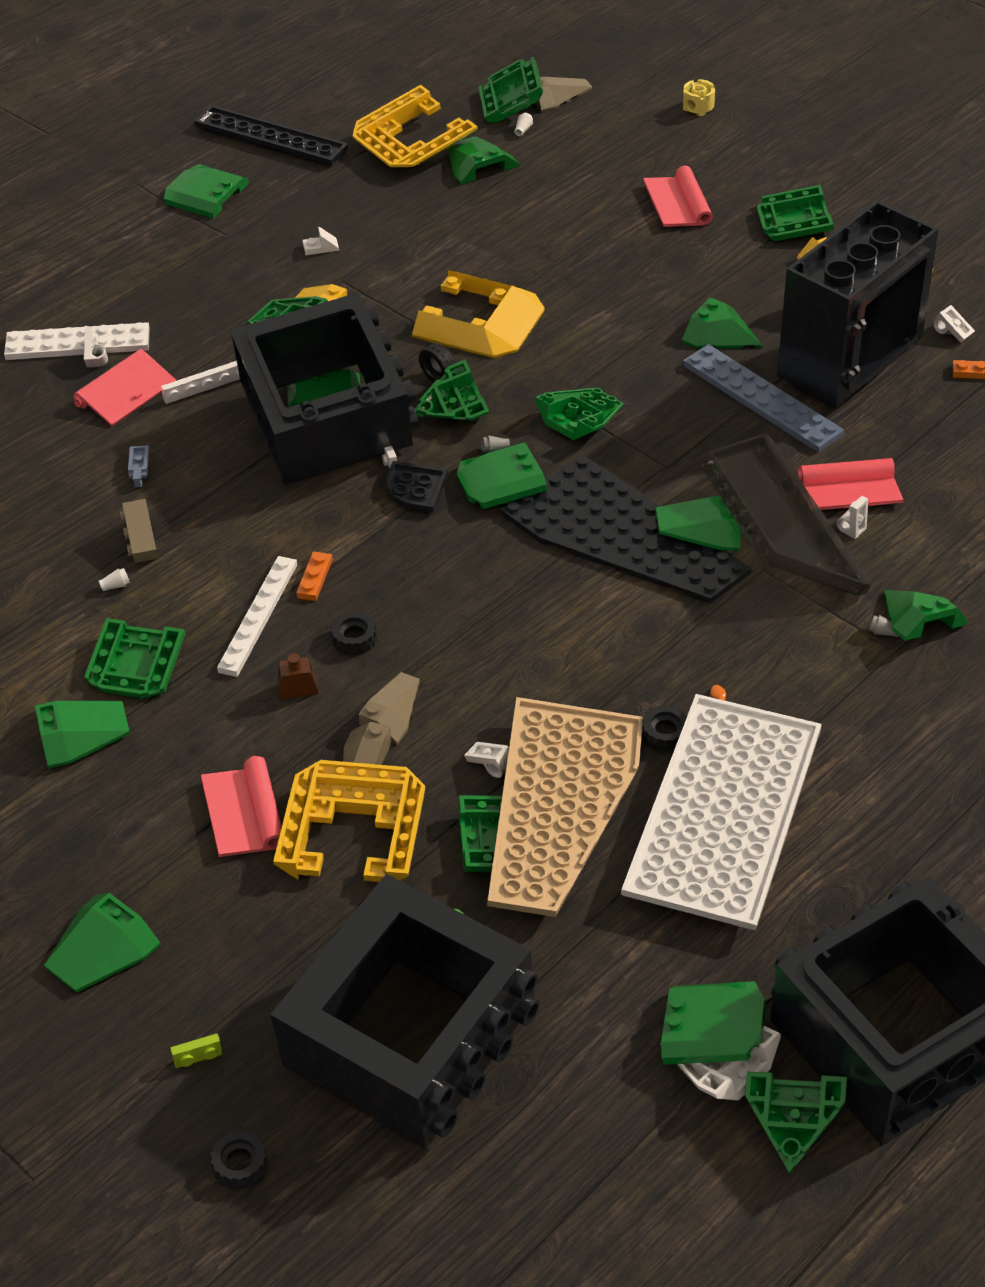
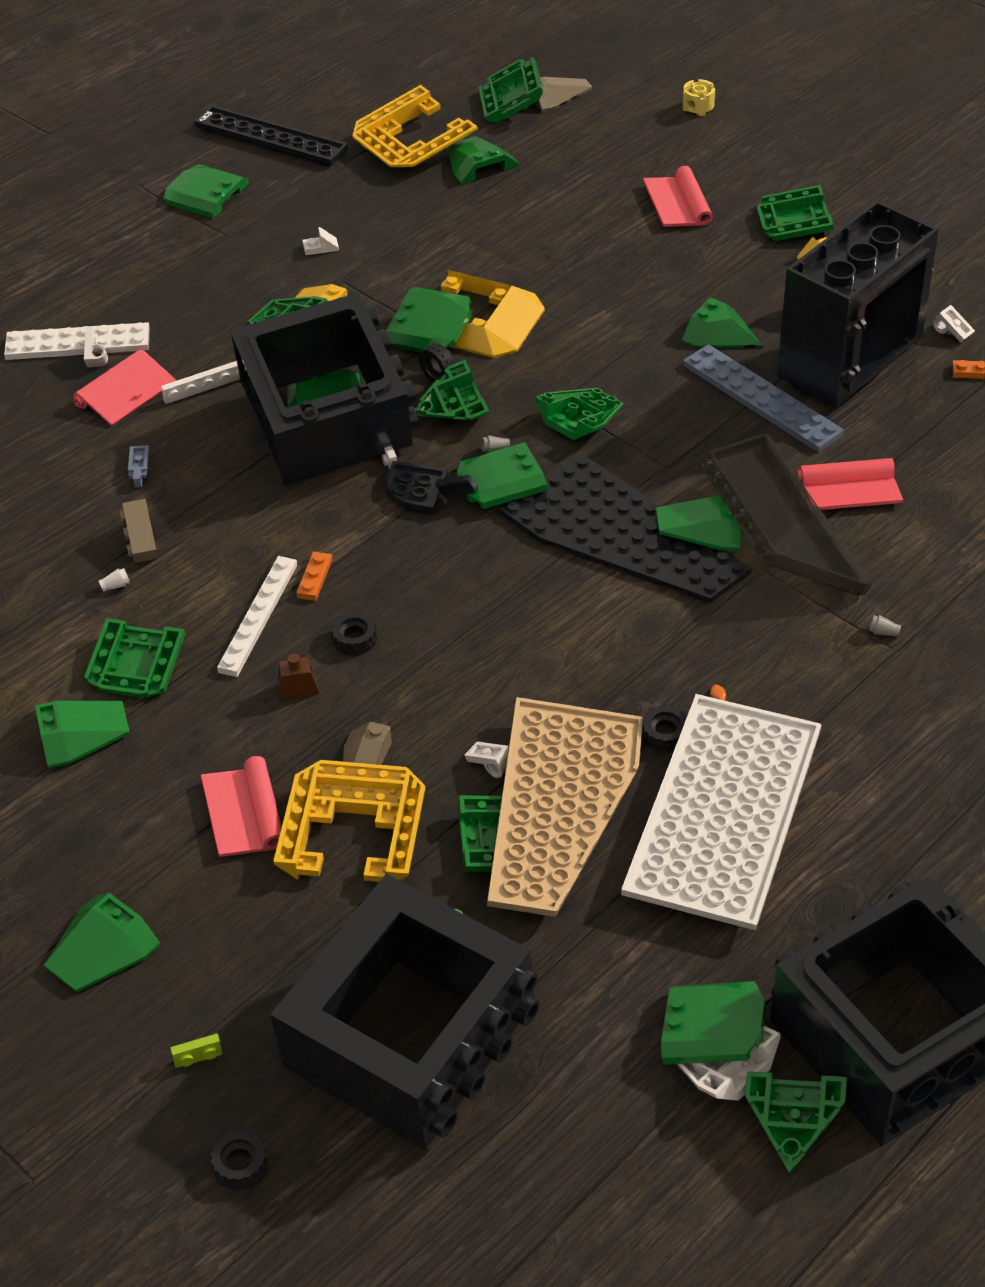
(392, 706): dark tan wedge -> none
(429, 318): none -> green wedge
(456, 485): none -> black plate
(523, 124): white cone -> none
(855, 519): white plate -> none
(911, 609): green wedge -> none

